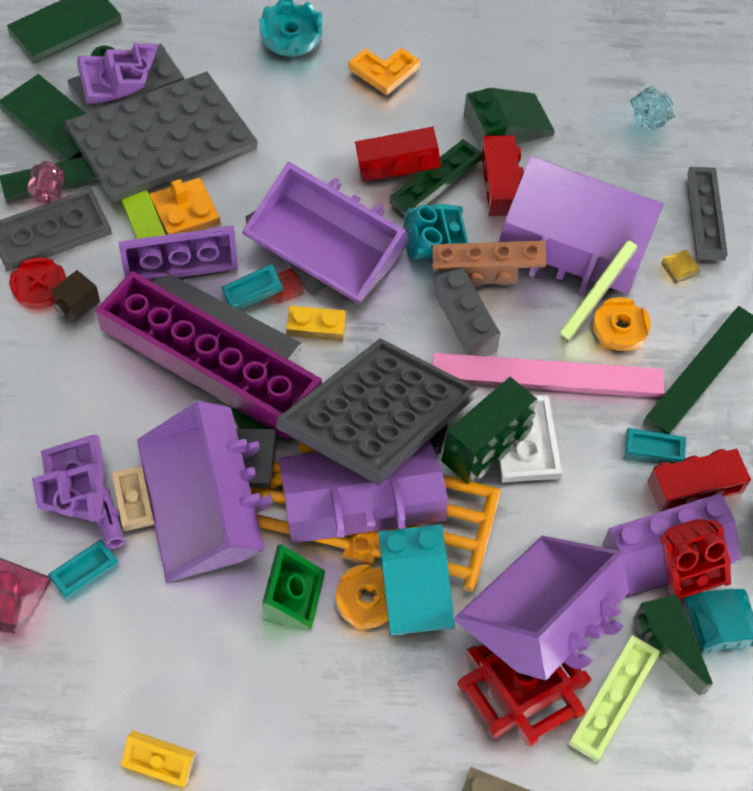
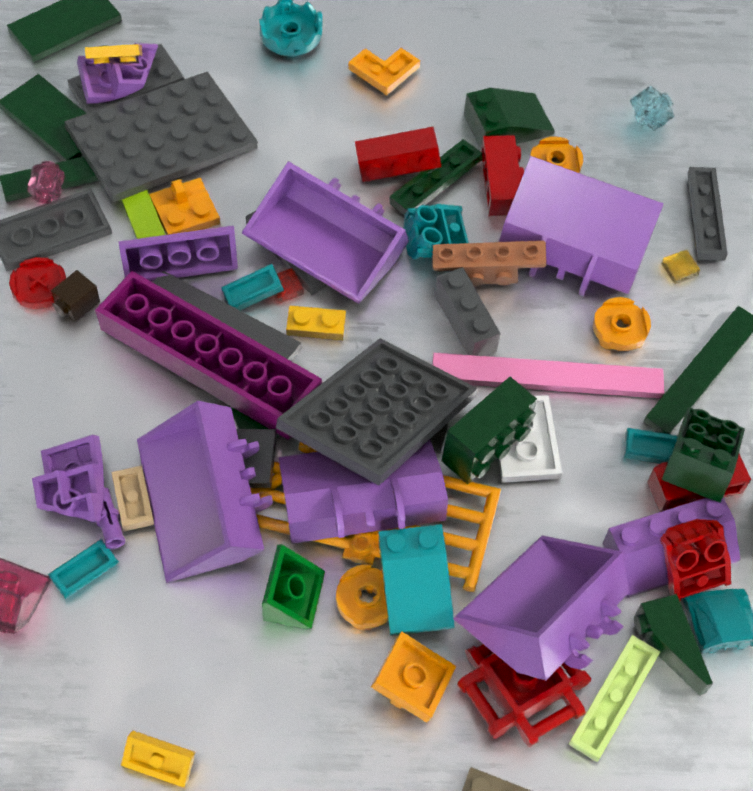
(101, 54): none -> yellow plate
(413, 677): none -> light orange hinge
(561, 149): none -> light orange plate
(598, 290): yellowish green tile -> none
(704, 454): none -> dark green slope

